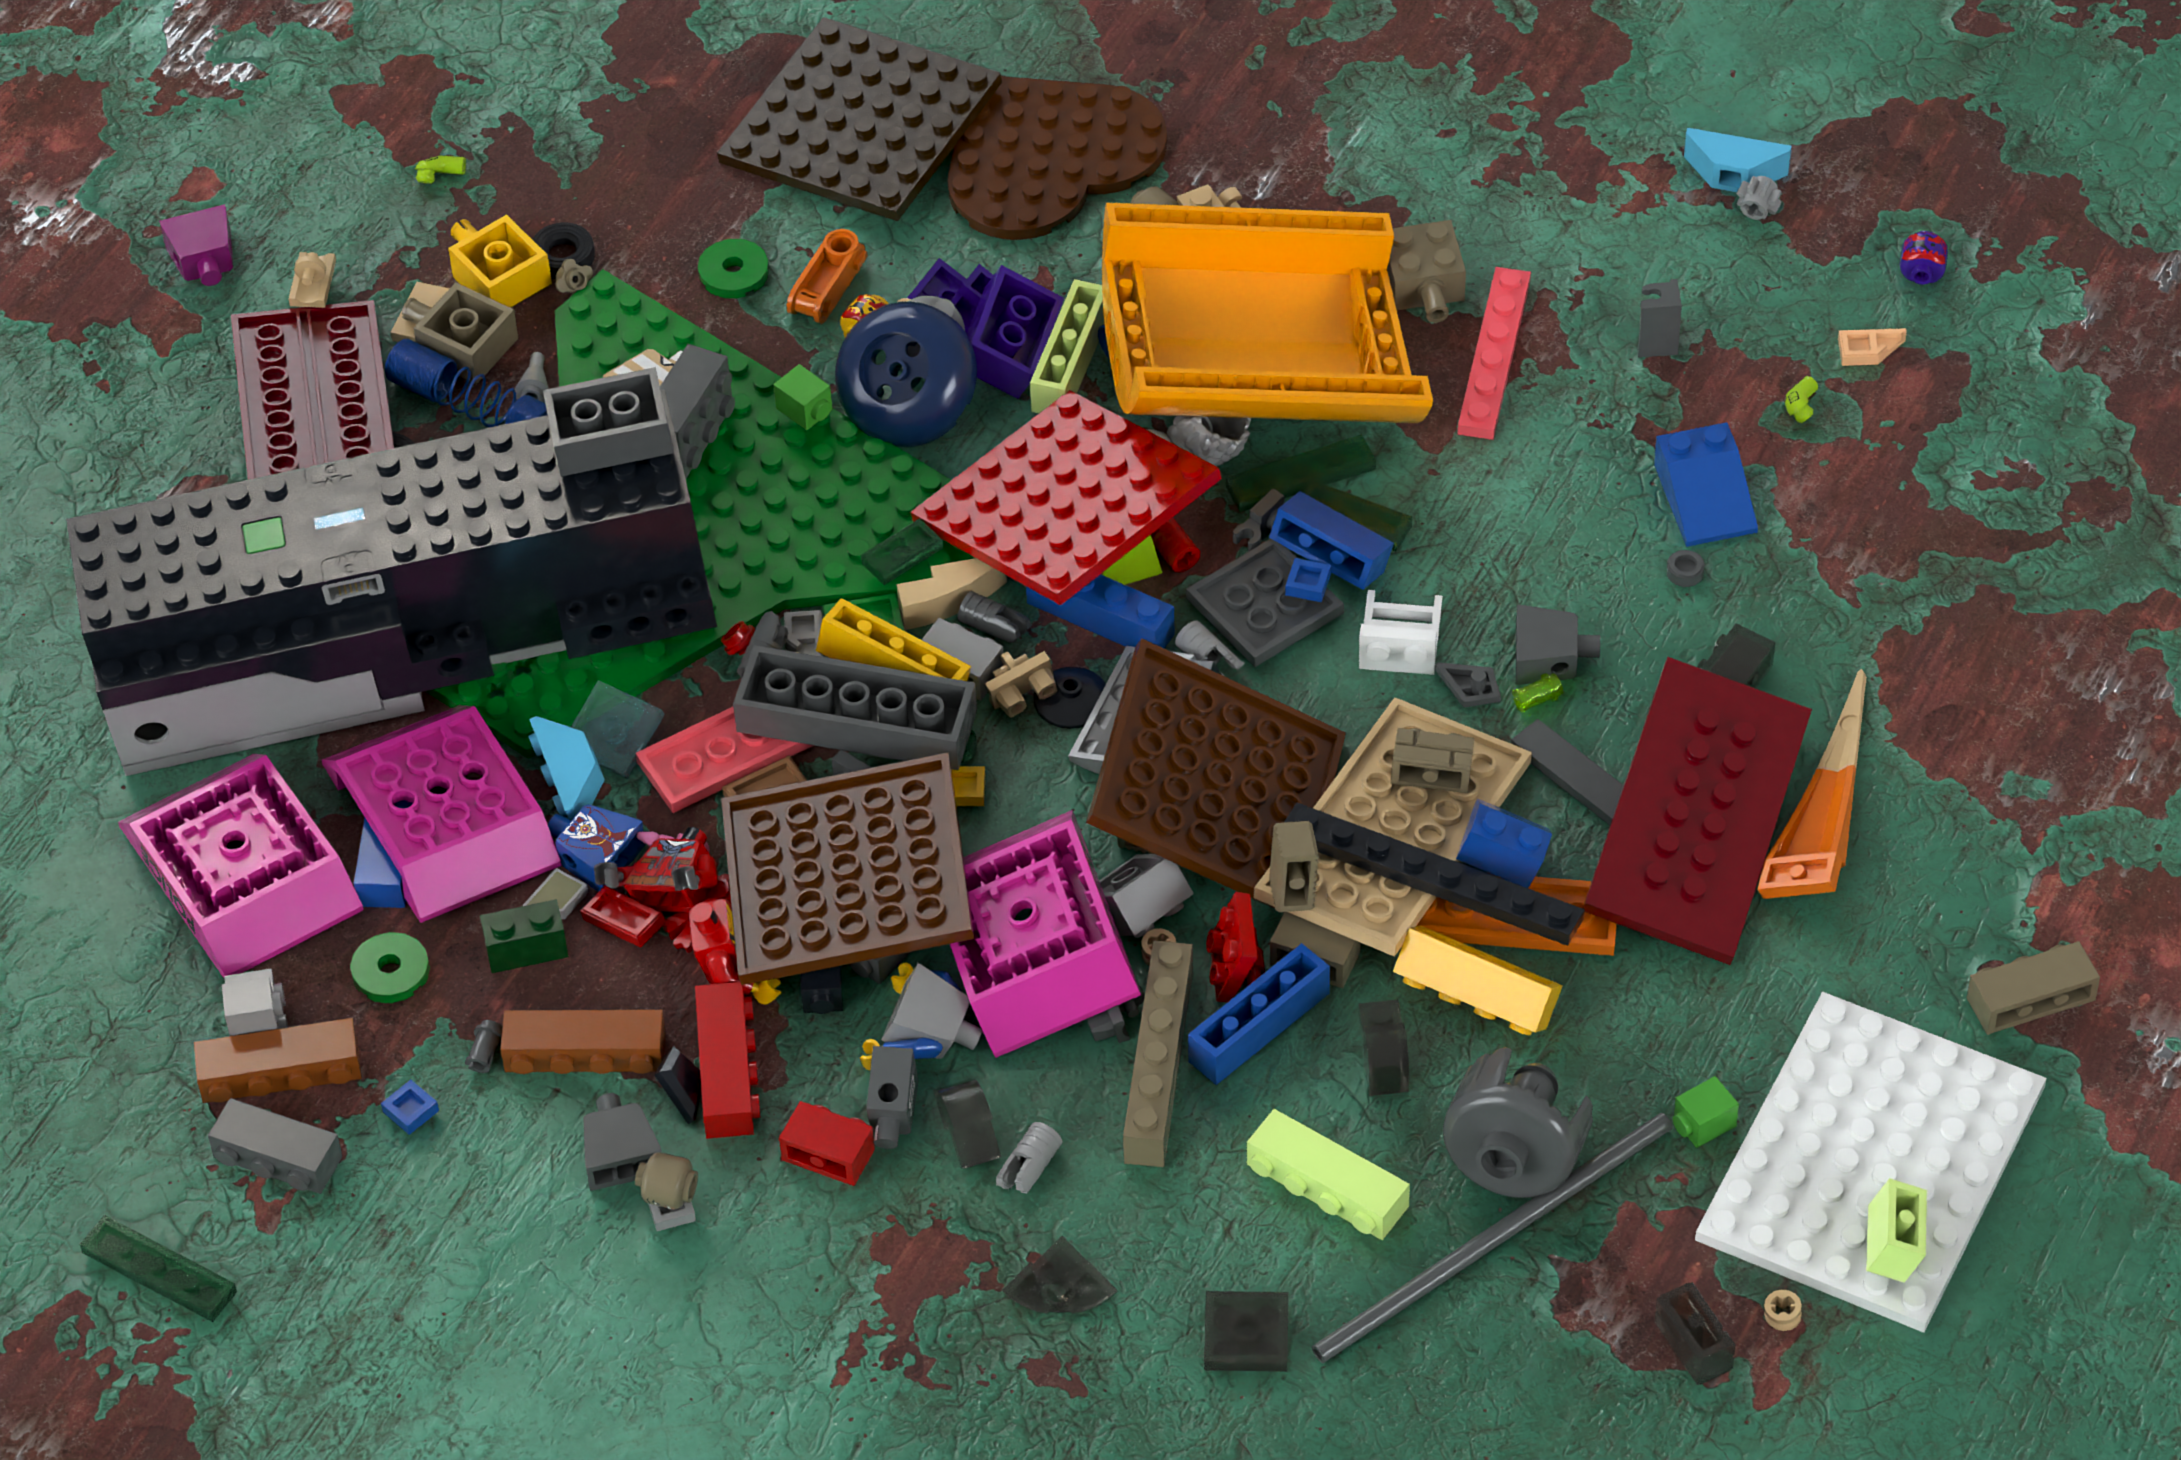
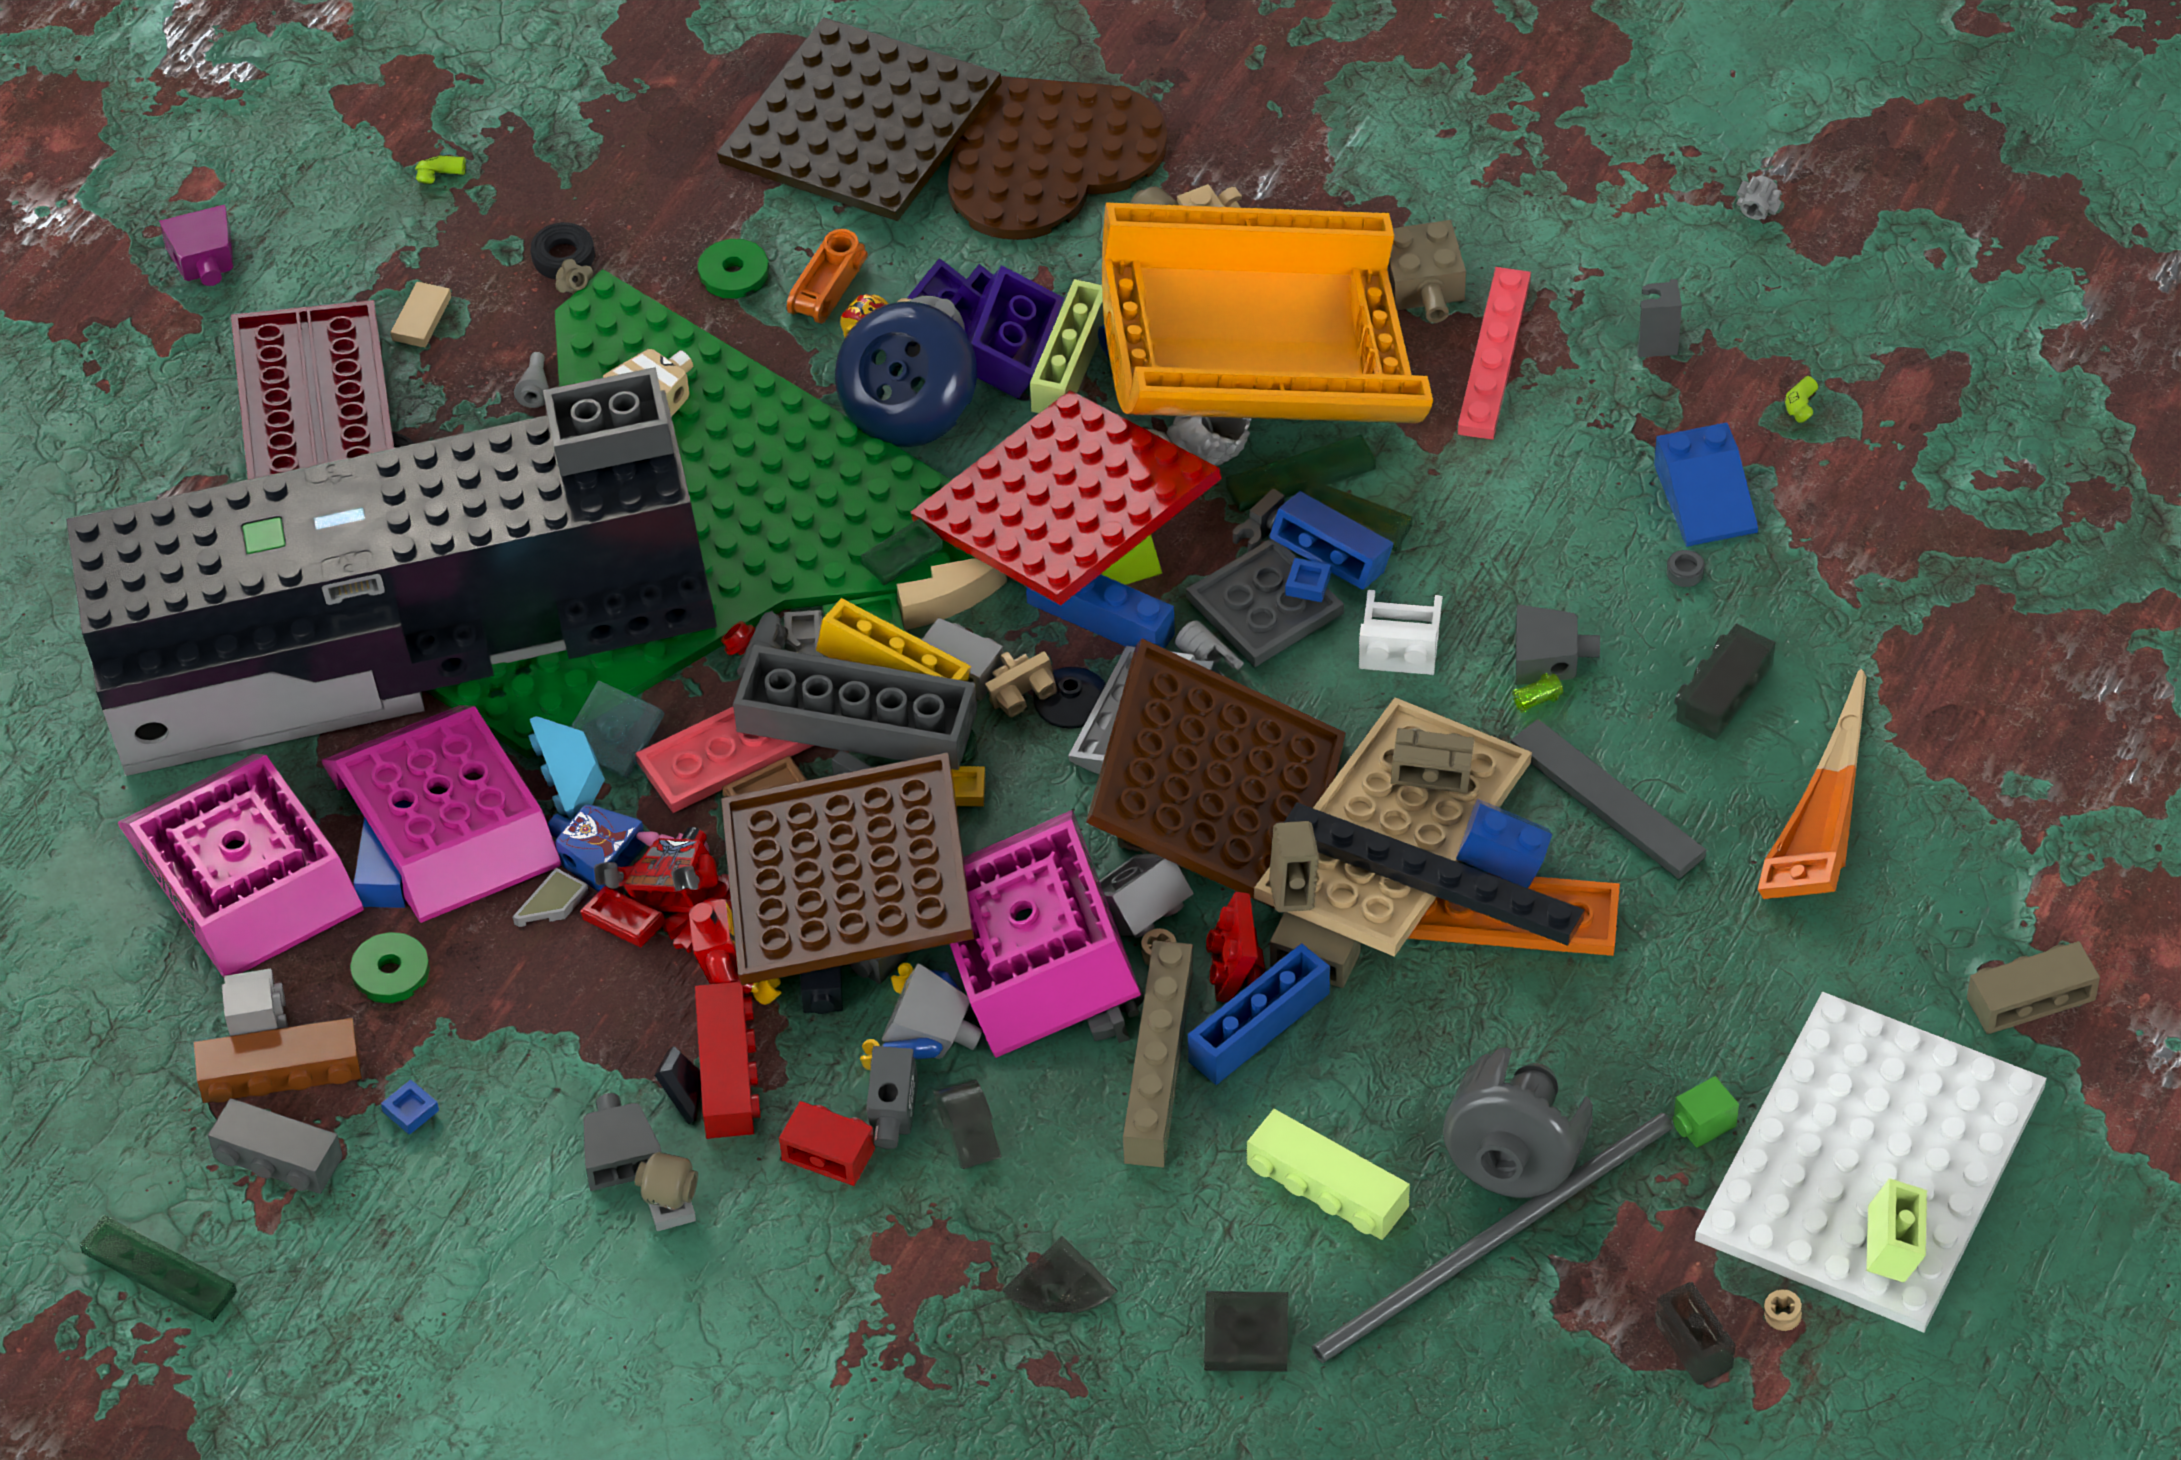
(312, 280): tan hips -> none
(434, 378): blue piece -> none
(464, 328): dark tan brick -> none
(487, 1039): dark grey pin -> none
(498, 261): yellow brick -> none
(524, 936): dark green brick -> none
(582, 1041): dark orange brick -> none
(698, 401): dark grey brick -> none
(803, 397): bright green brick -> none
(992, 617): dark grey hinge -> none
(1029, 1158): light grey hinge -> none
(1175, 546): red hinge -> none
(1384, 1047): clear smoke brick -> none
(1470, 683): dark grey piece -> none
(1477, 979): yellow brick -> none
(1697, 811): dark red plate -> none
(1731, 159): medium azure slope -> none
(1868, 346): light nougat tile -> none
(1923, 256): dark purple head -> none

